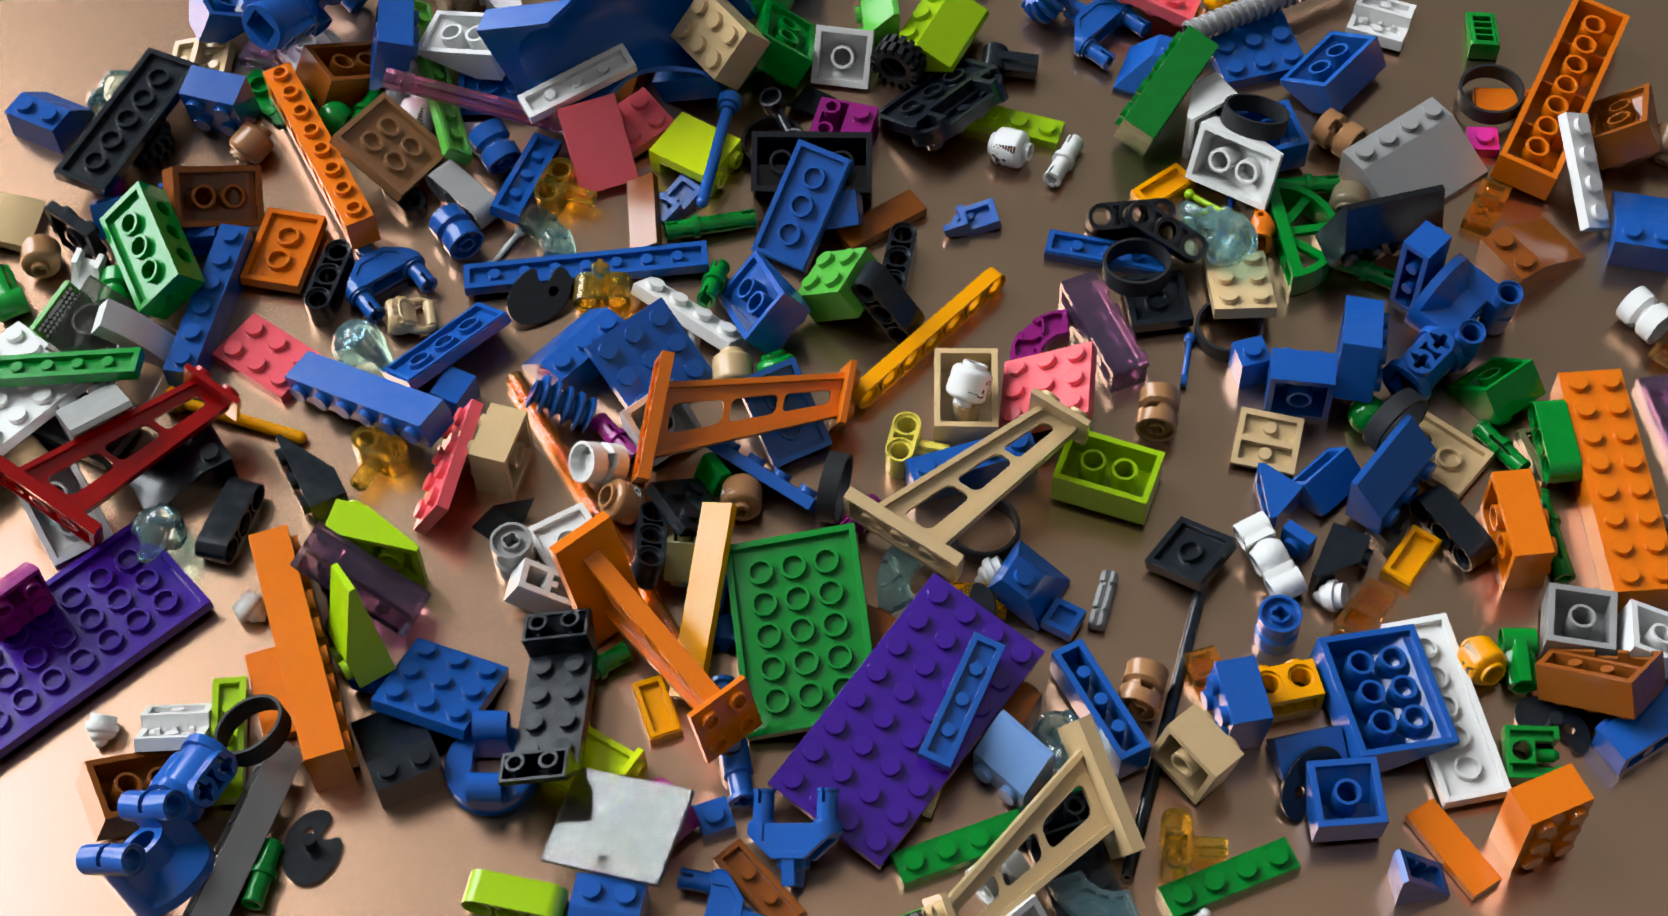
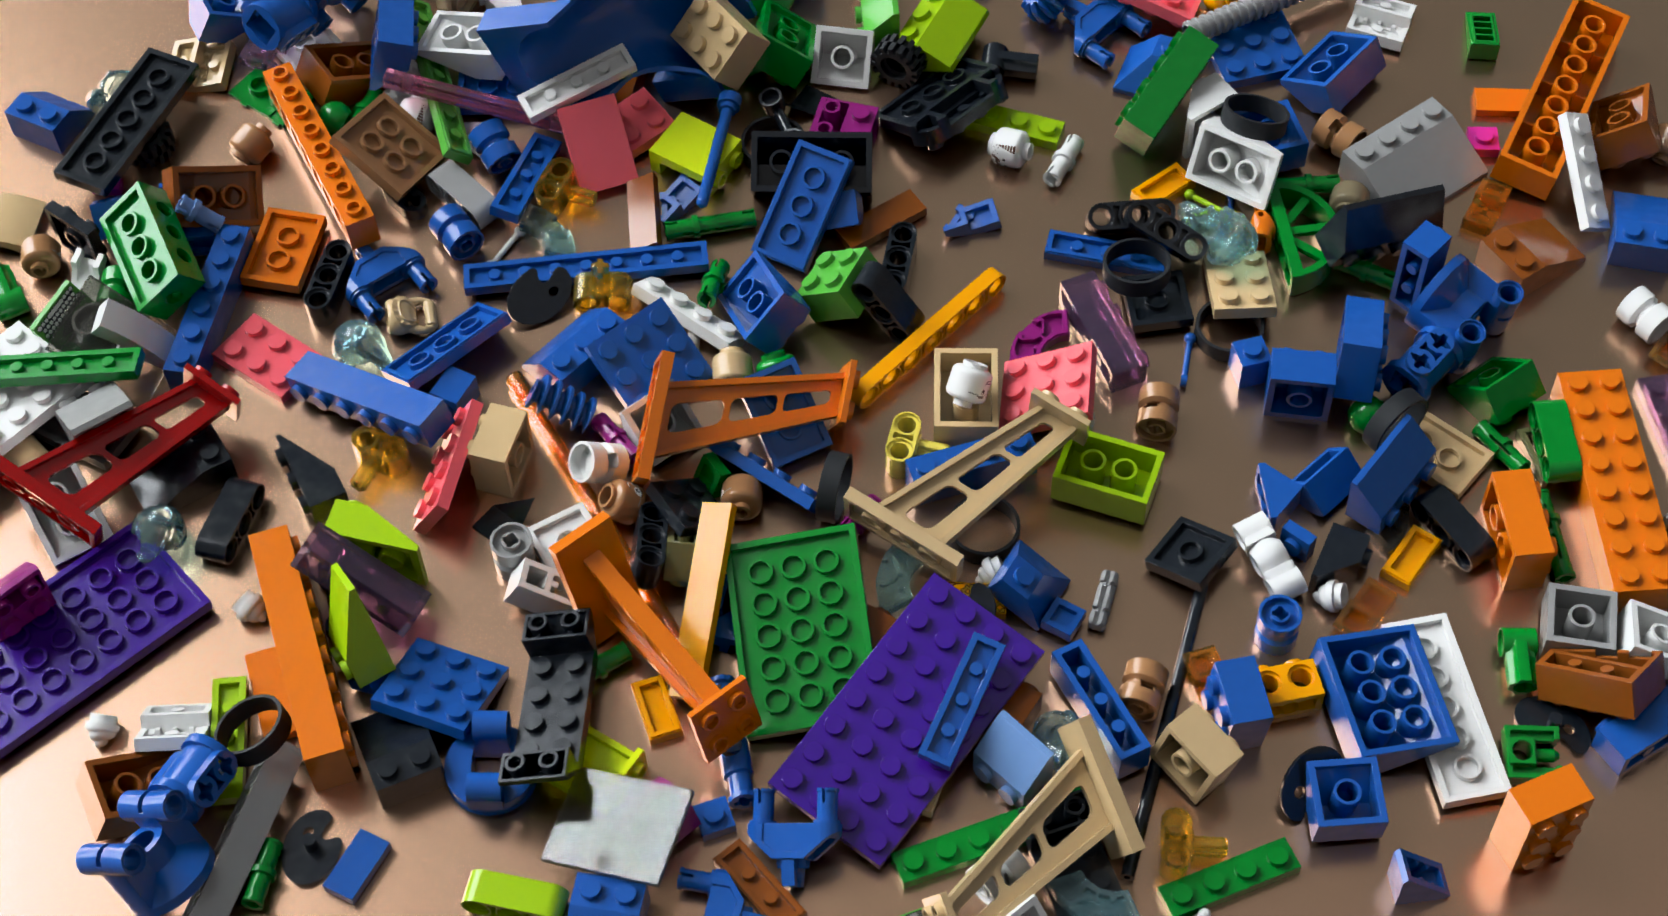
(195, 211): none -> medium blue pin
(218, 100): blue brick -> none
(248, 422): light orange piece -> none
(357, 866): none -> blue tile
(1268, 440): tan slope -> none
(1287, 748): blue brick -> none
(1452, 849): orange tile -> none
(1482, 660): light orange head -> none
(1487, 116): black tyre -> none

